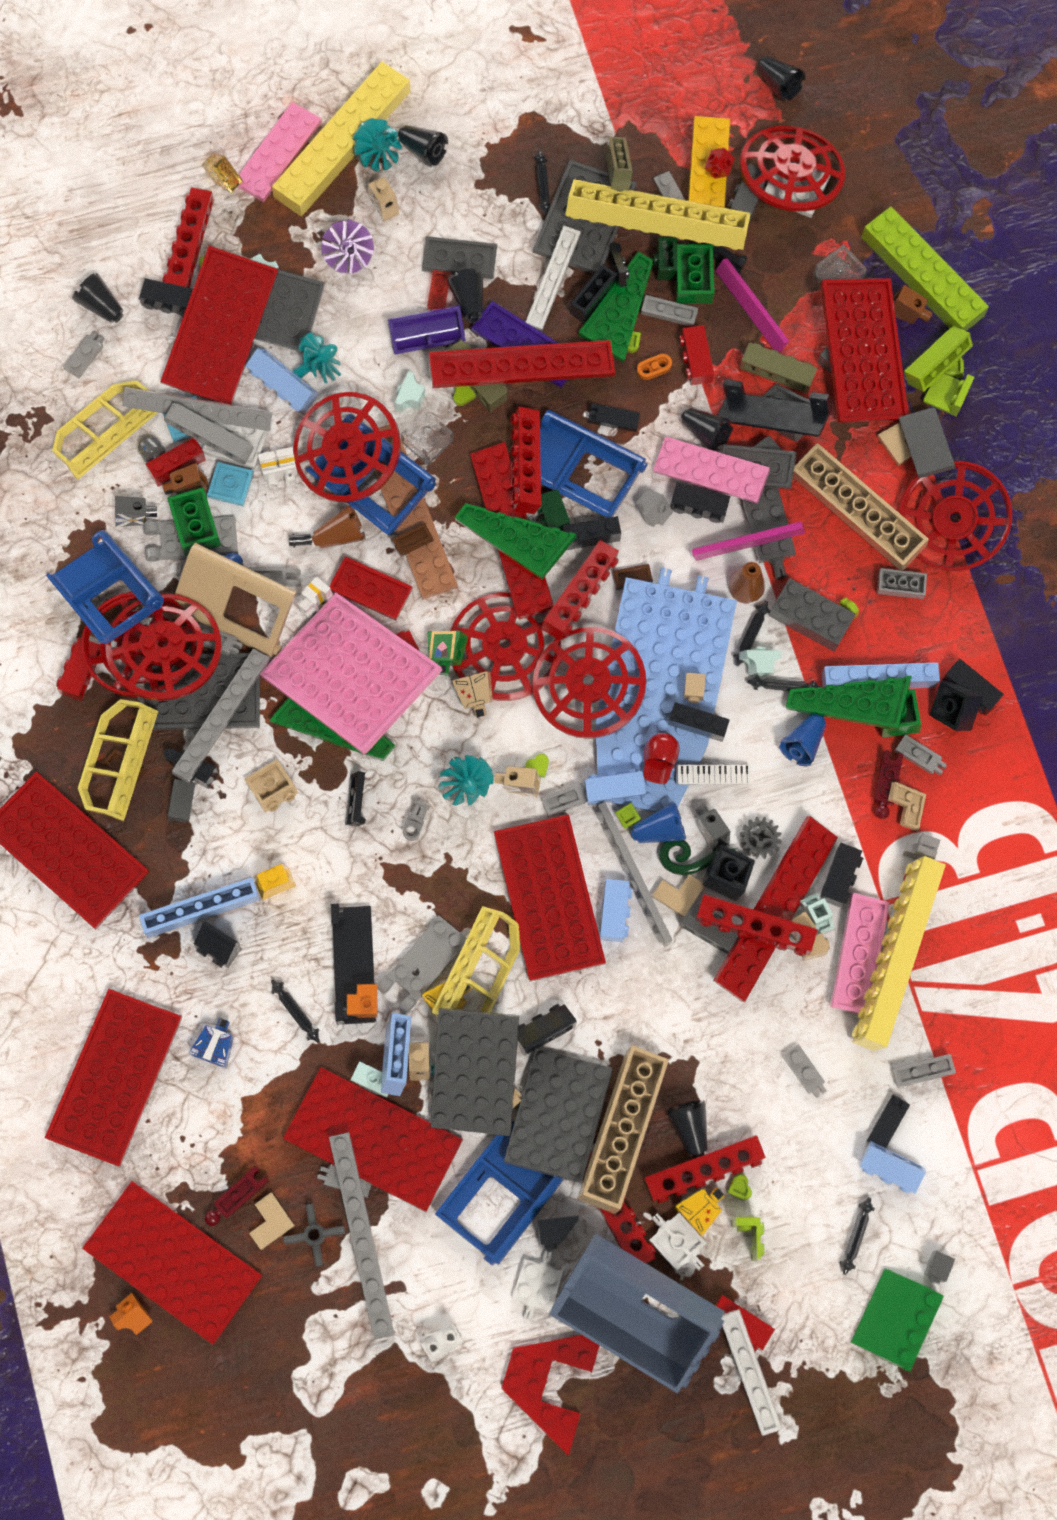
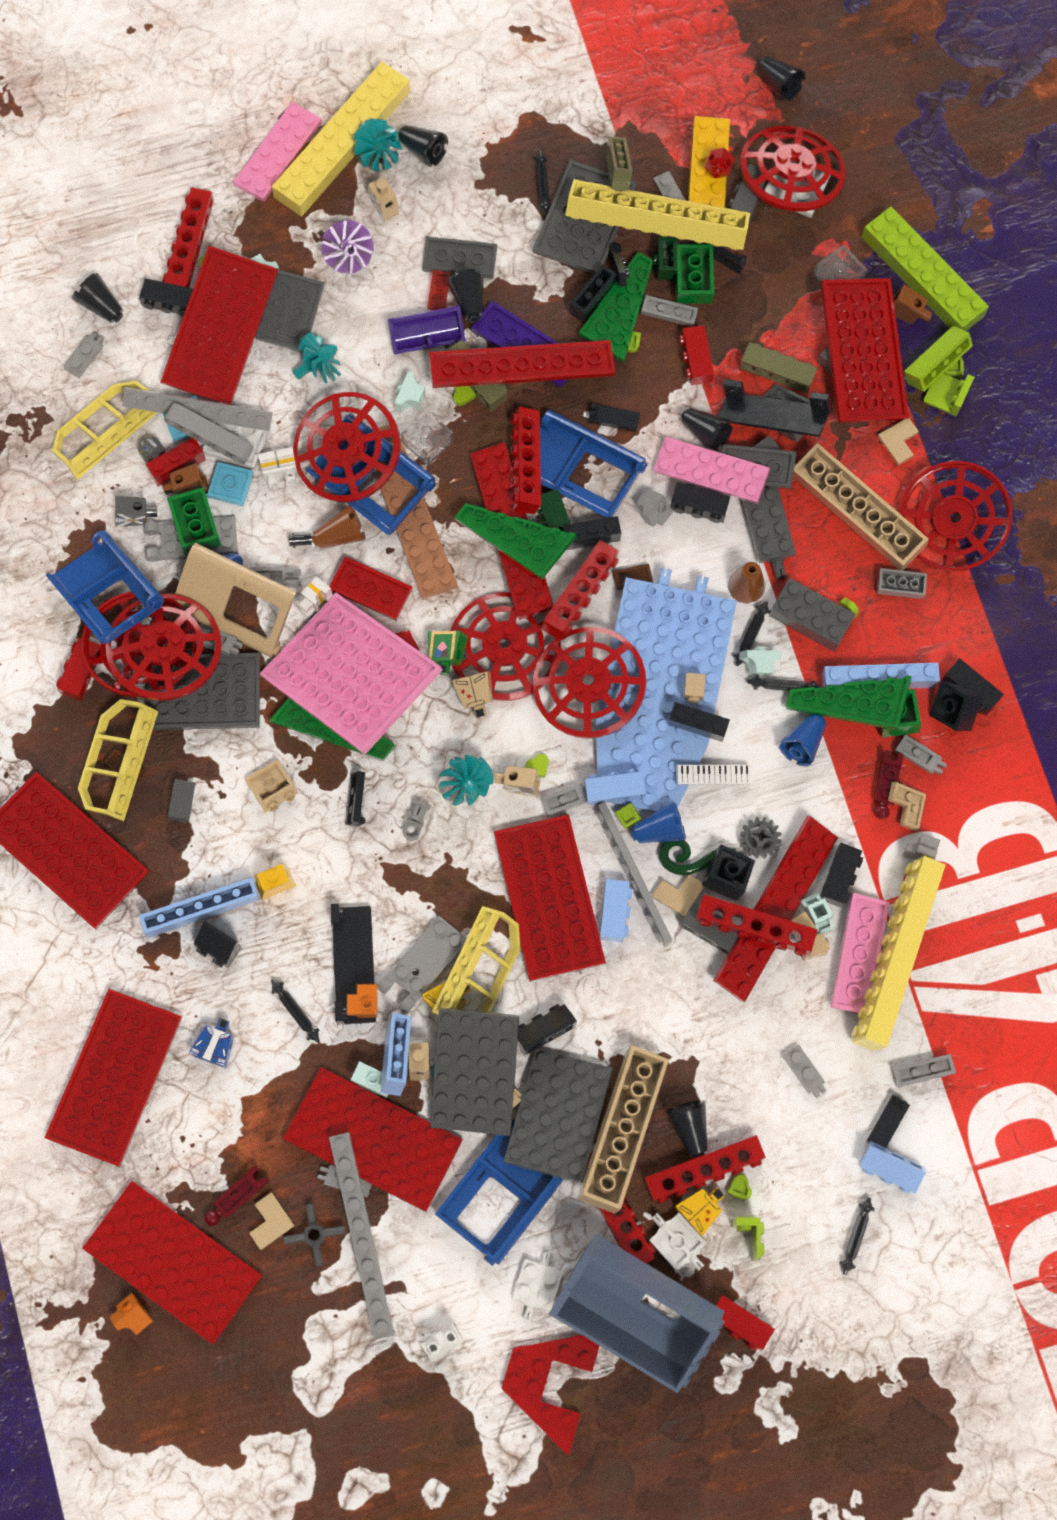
(205, 774): black brick -> none
(218, 168): clear yellow torso -> none
(220, 716): light grey plate -> none
(282, 380): light blue brick -> none
(412, 540): reddish brown tile -> none
(553, 277): white tile -> none
(554, 1231): black slope -> none
(653, 366): orange plate -> none
(662, 747): red piece -> none
(712, 827): dark grey torso -> none
(748, 541): dark pink tile -> none
(751, 1372): white tile -> none
(752, 305): dark pink tile -> none
(897, 1319): green slope -> none
(927, 443): dark grey tile -> none
(939, 1267): dark grey brick -> none

